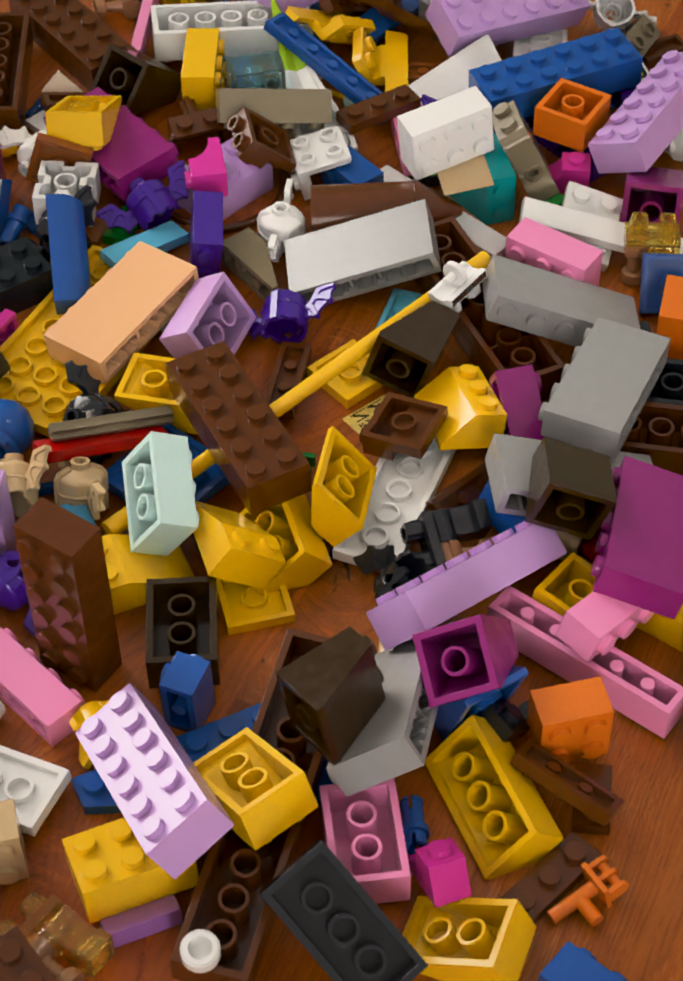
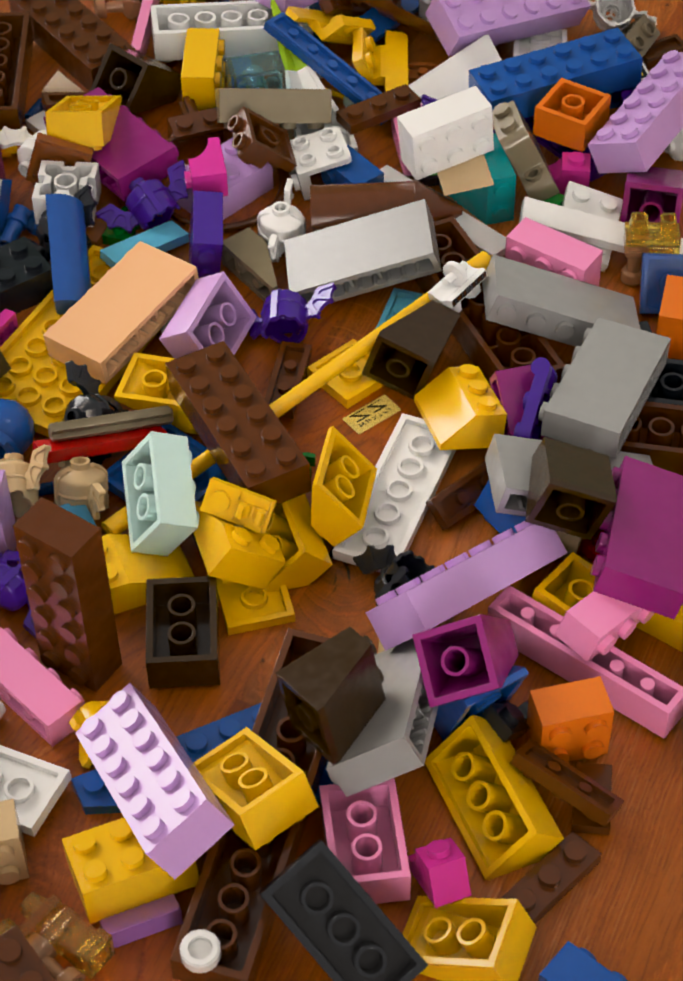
(187, 691): blue brick -> none
(238, 505): none -> yellow plate
(402, 427): reddish brown plate -> none
(414, 826): blue pin -> none
(443, 530): black hips -> none
(540, 391): none -> dark purple plate
(594, 886): orange arm -> none

